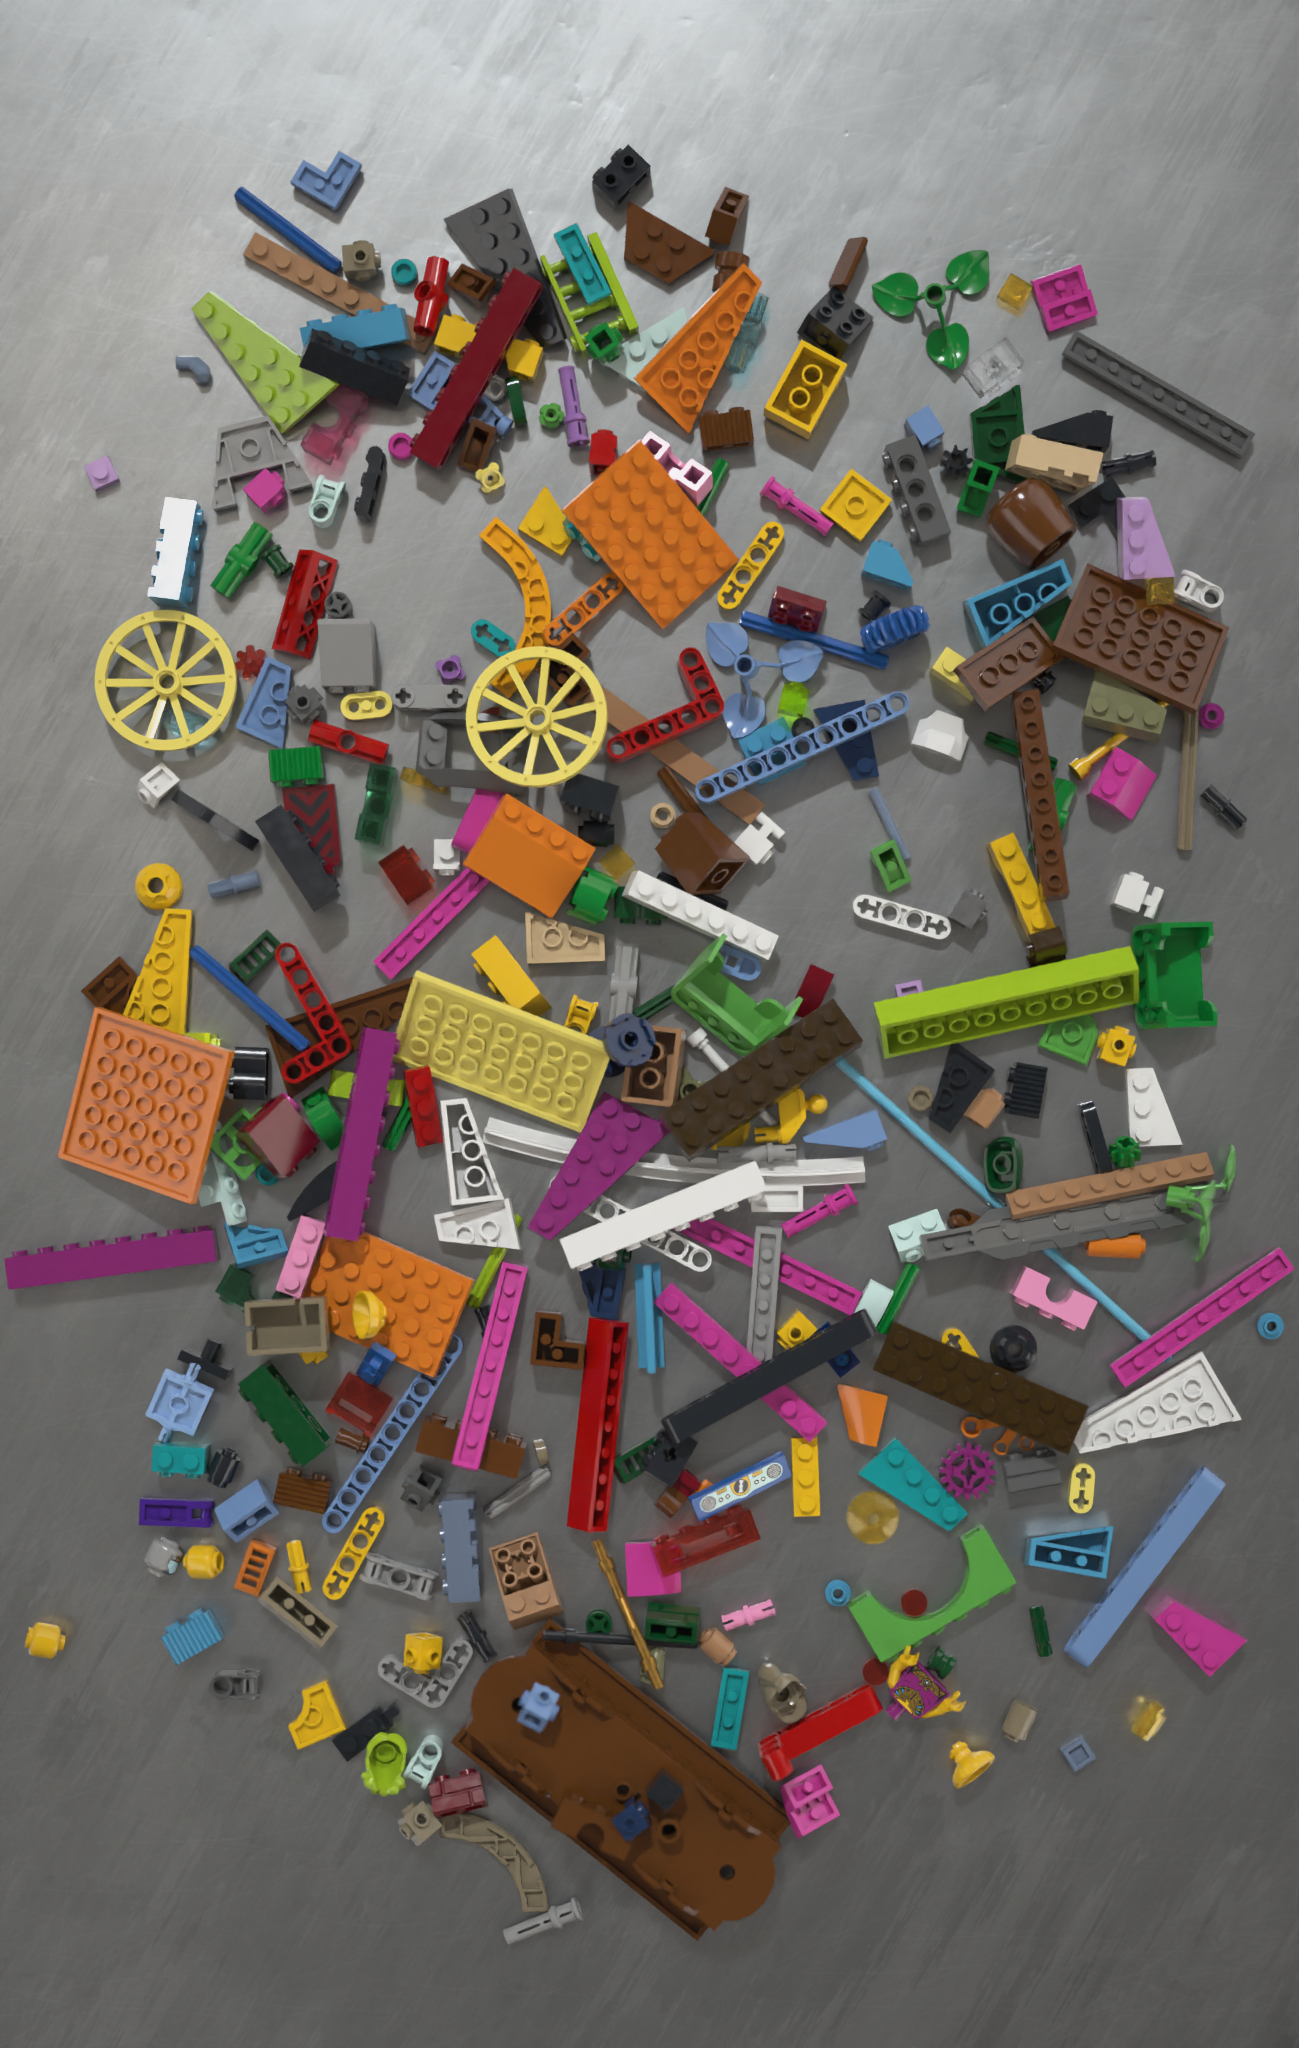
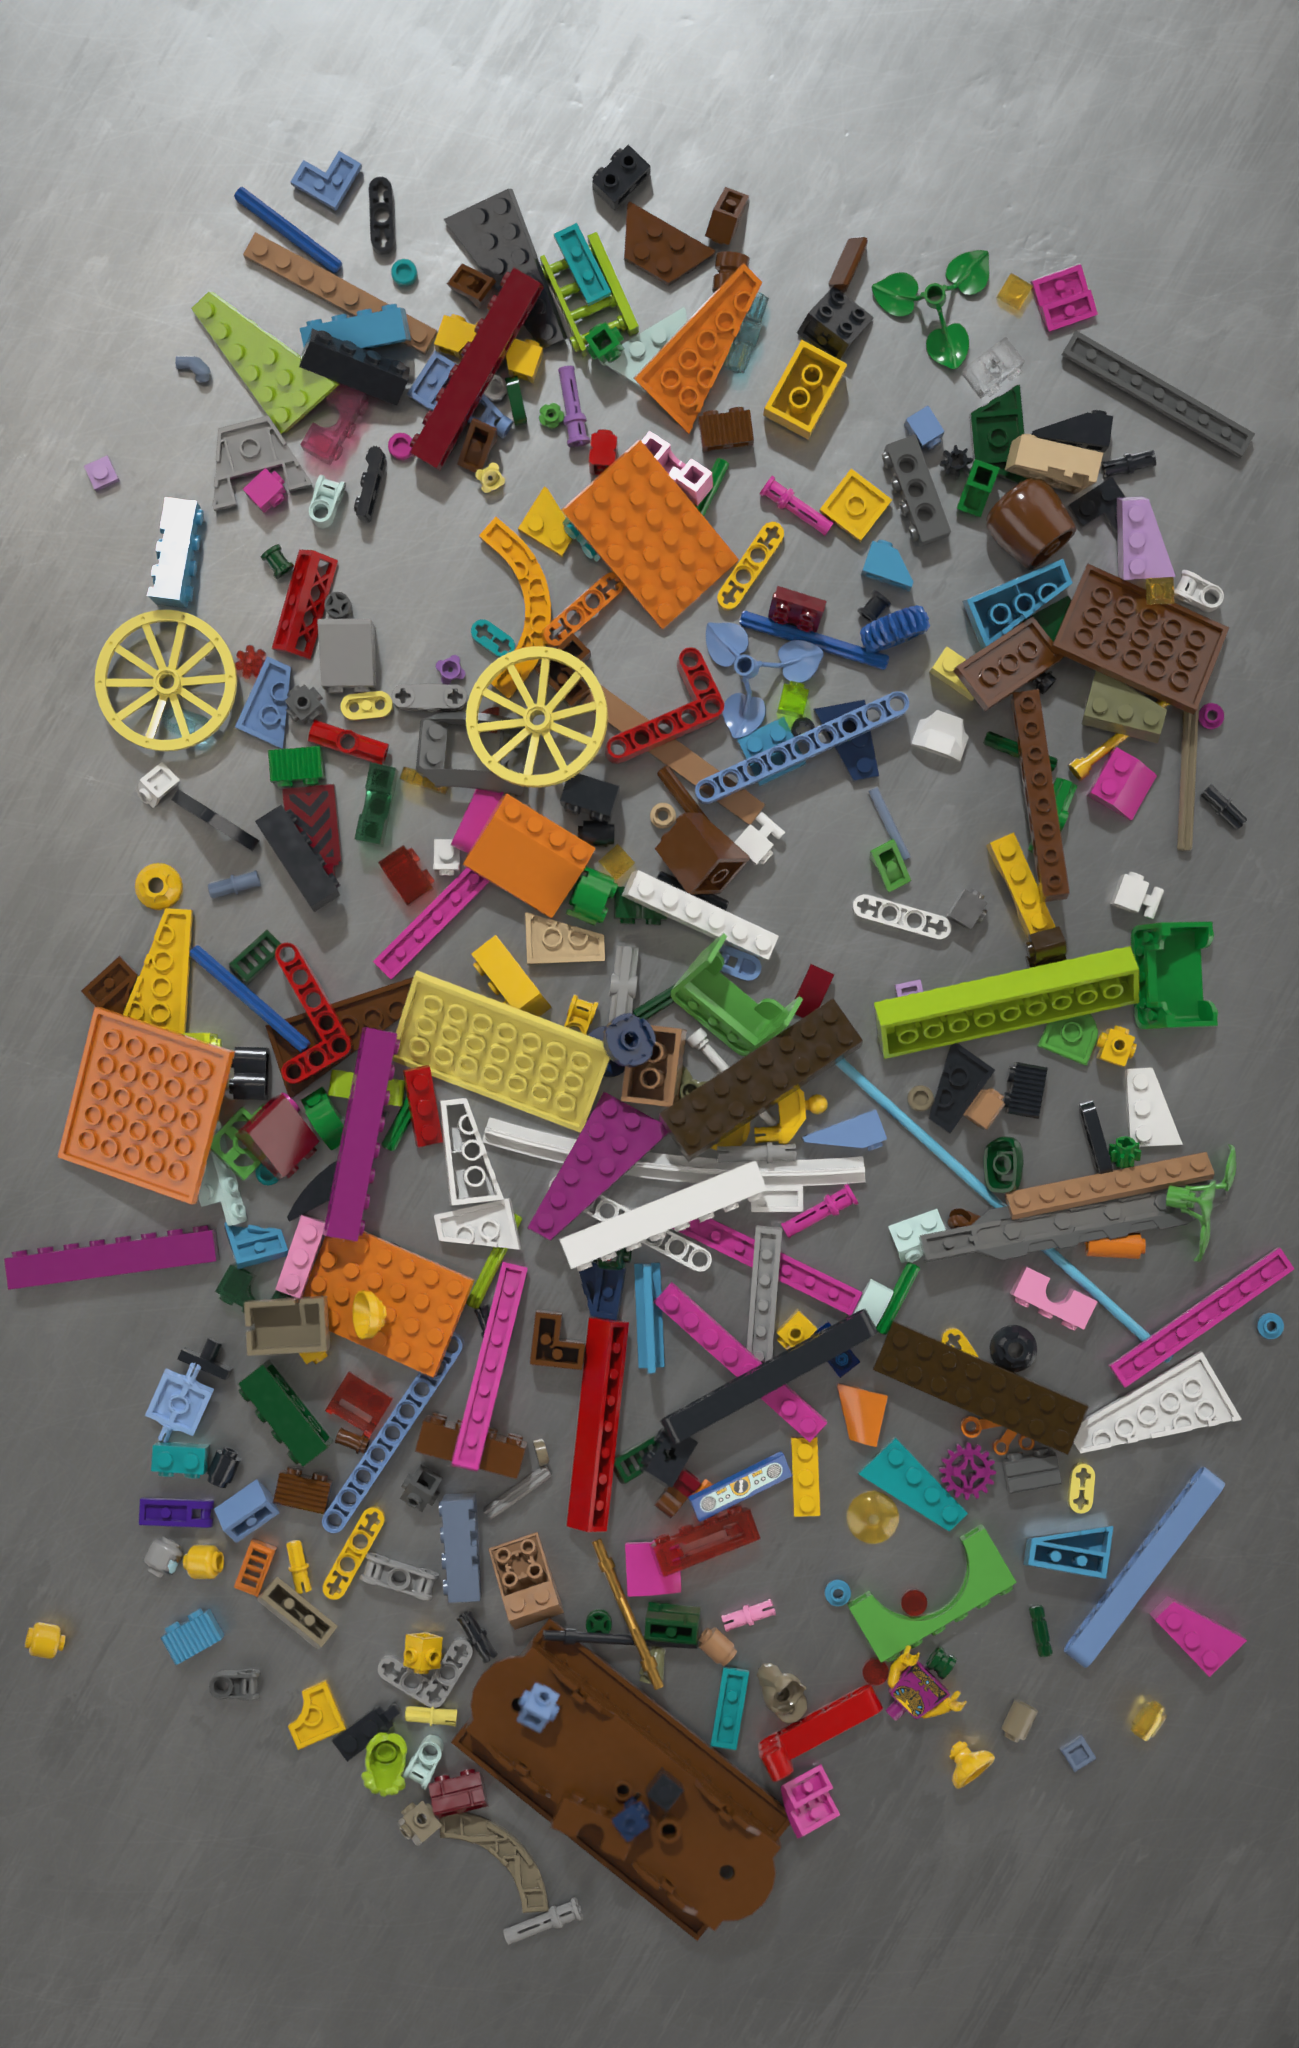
(241, 560): green piece -> none
(360, 260): dark tan brick -> none
(373, 208): none -> black beam
(375, 1364): blue plate -> none
(431, 296): red piece -> none
(431, 1715): none -> light yellow axle

